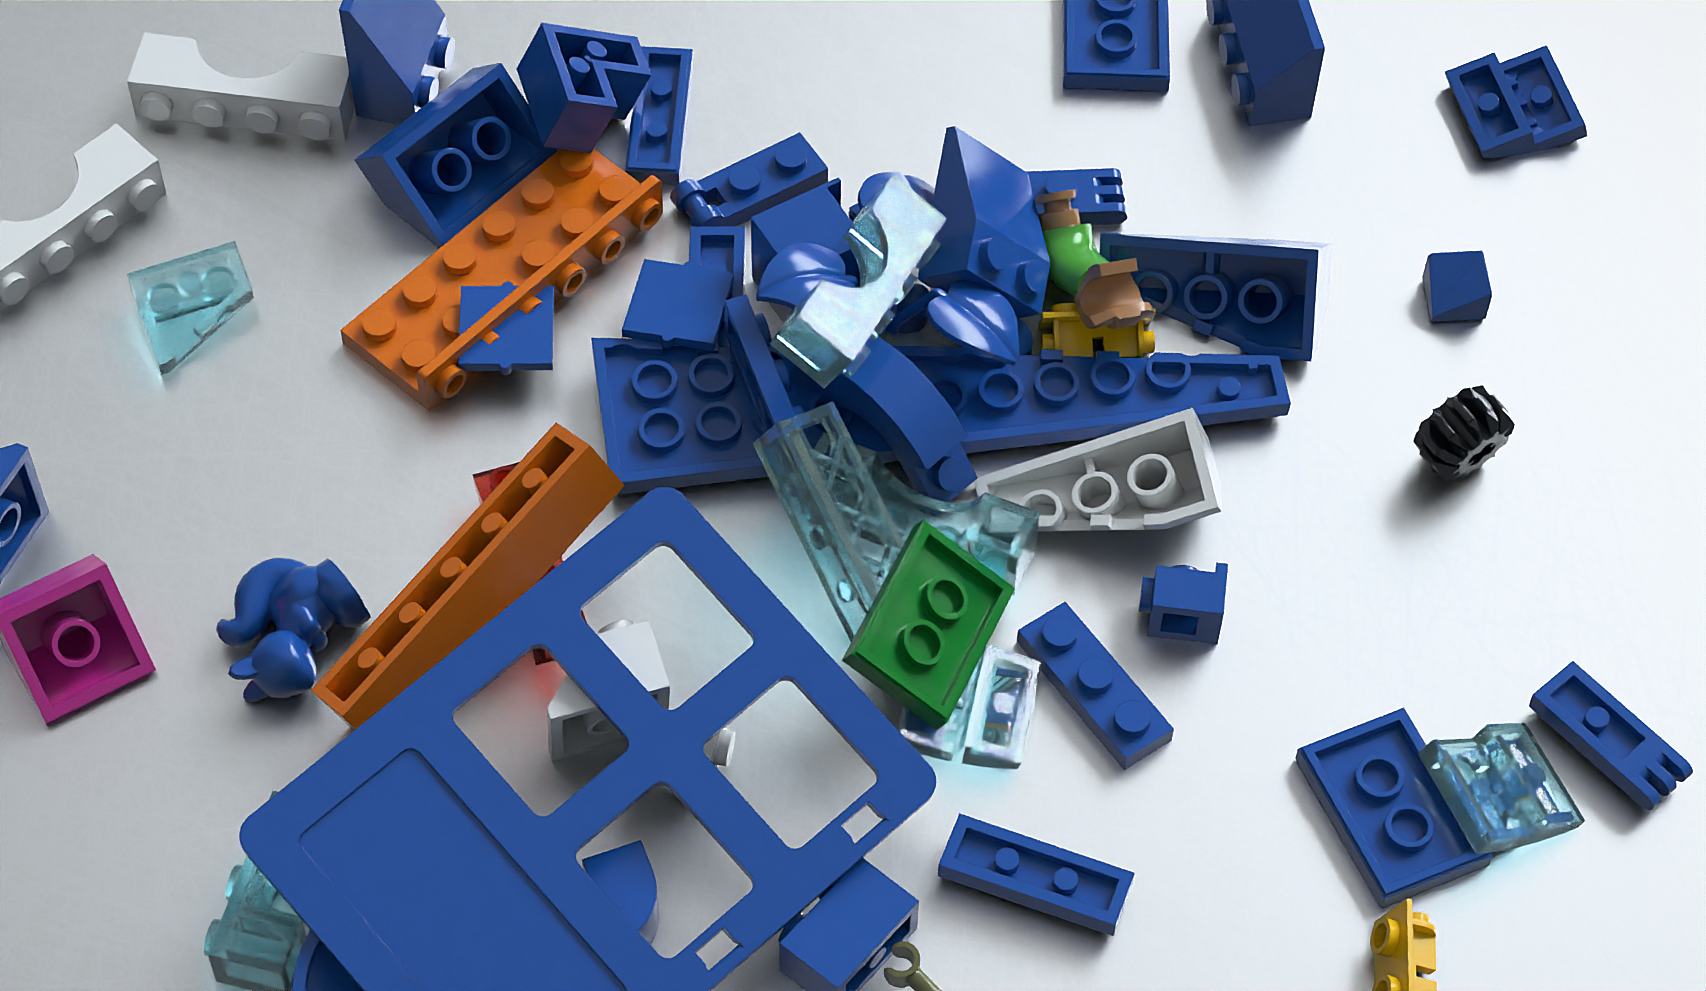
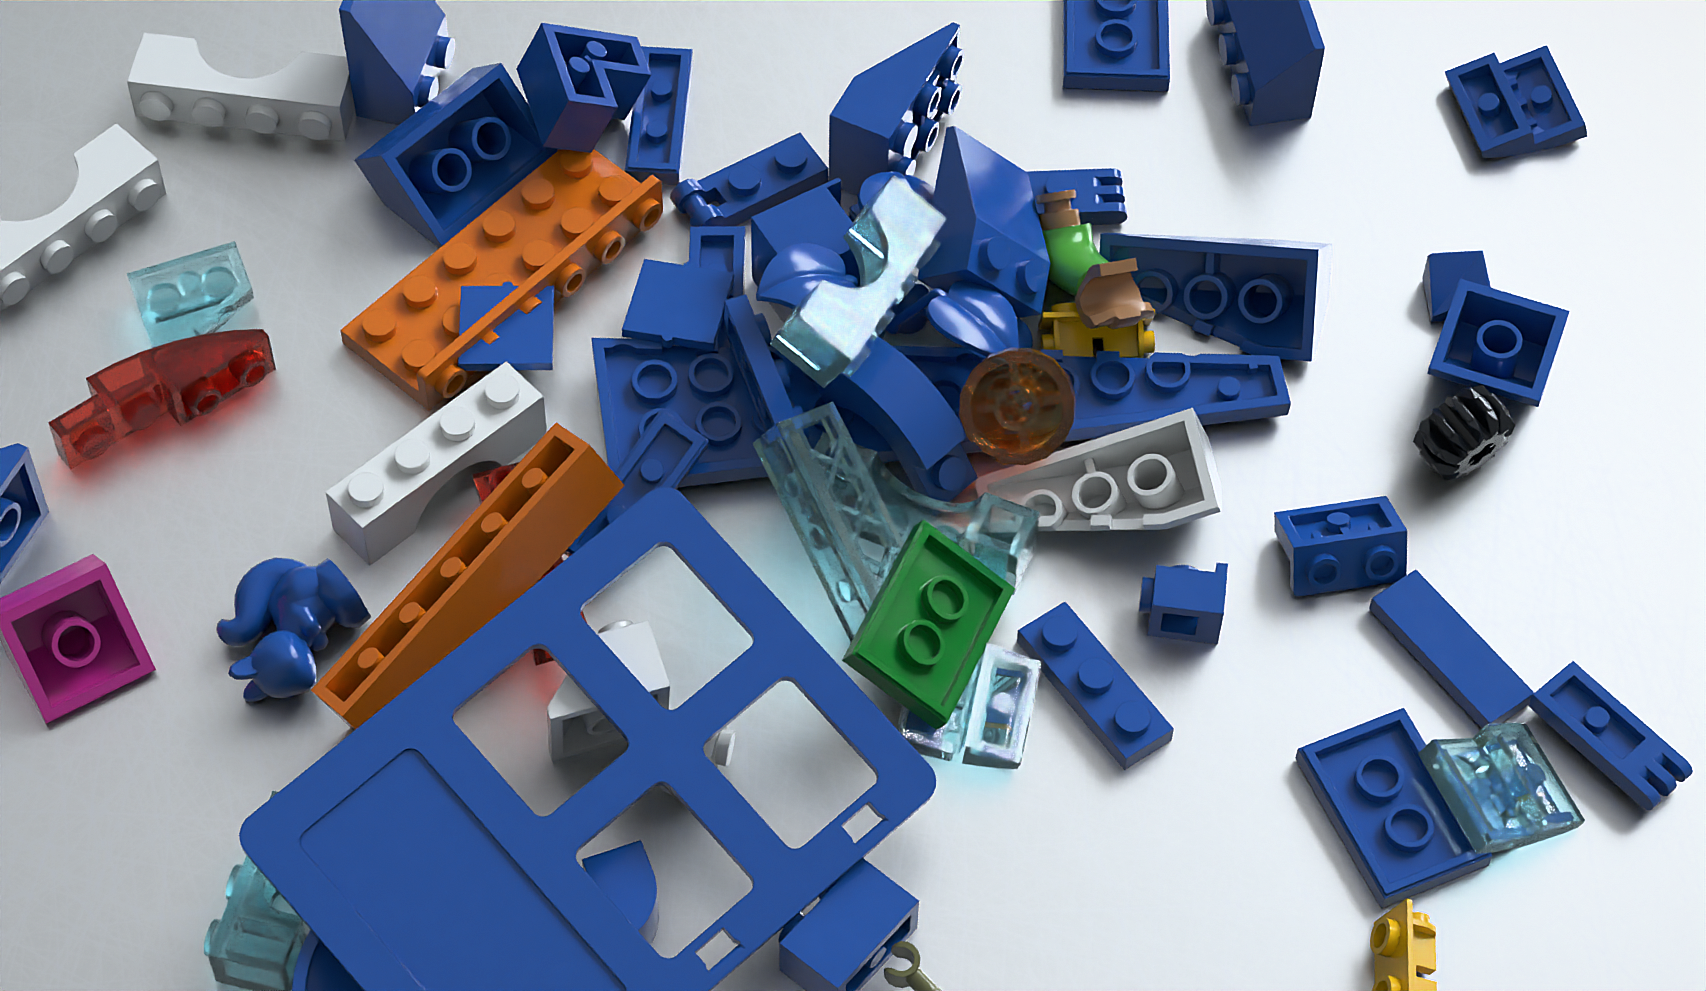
(176, 378): none -> clear red slope
(388, 493): none -> white arch
(657, 460): none -> blue tile
(895, 110): none -> blue slope
(996, 415): none -> clear orange cylinder
(1036, 874): blue plate -> none
(1343, 545): none -> blue bracket
(1451, 650): none -> blue tile
(1499, 342): none -> blue slope

